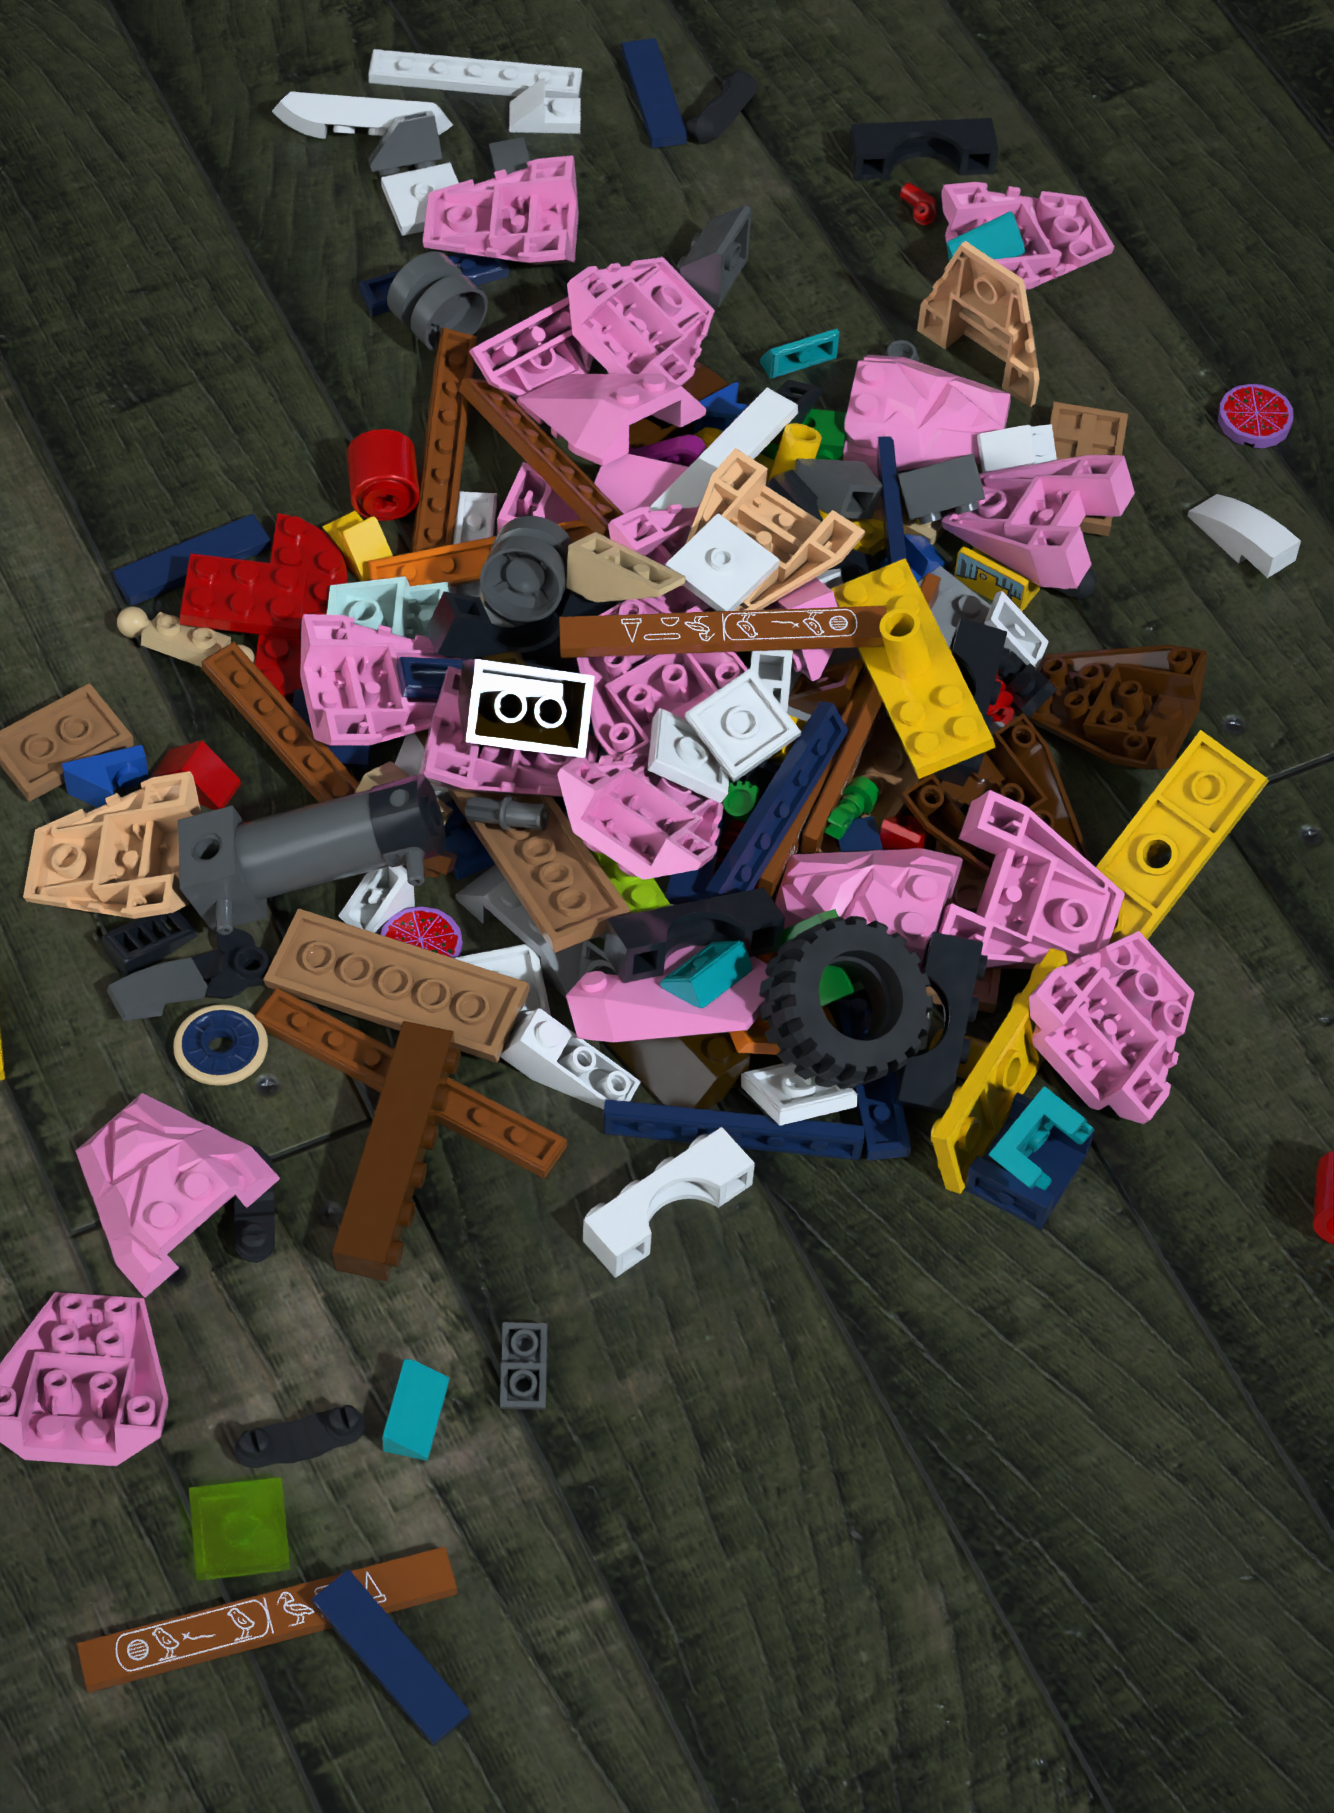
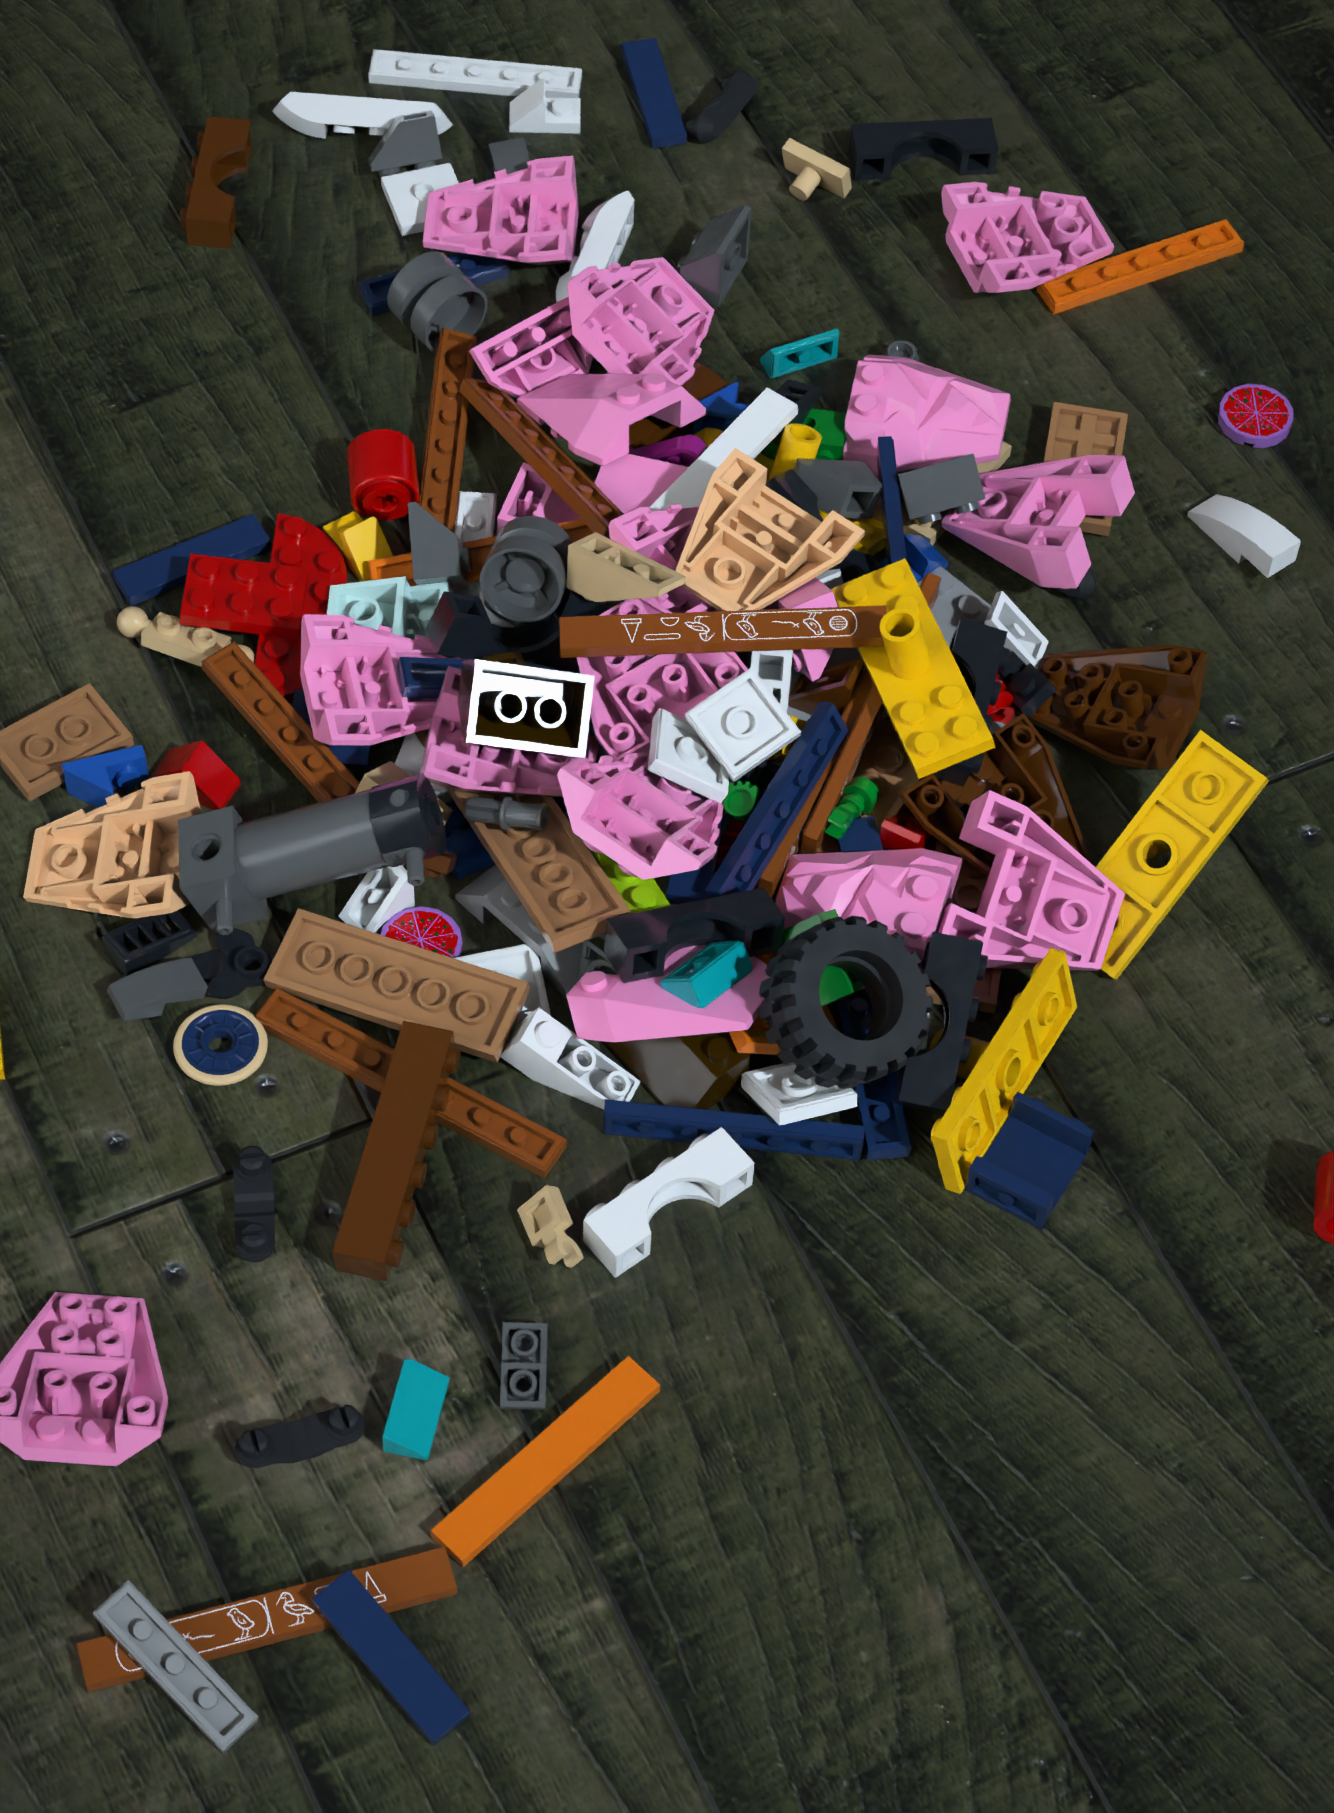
(160, 1179): bright pink wedge -> none
(175, 1666): none -> light grey tile
(211, 213): none -> reddish brown arch
(239, 1528): clear neon green plate -> none
(436, 550): none -> dark grey slope
(545, 1222): none -> tan plate
(545, 1461): none -> orange tile
(603, 238): none -> white brick
(723, 564): white plate -> none
(814, 170): none -> tan tile
(924, 204): red arm -> none
(990, 308): light nougat wedge -> none
(990, 576): yellow panel -> none
(996, 238): teal slope -> none
(1016, 447): white slope -> none
(1032, 1131): teal panel -> none
(1113, 1025): bright pink wedge -> none
(1140, 266): none -> orange tile

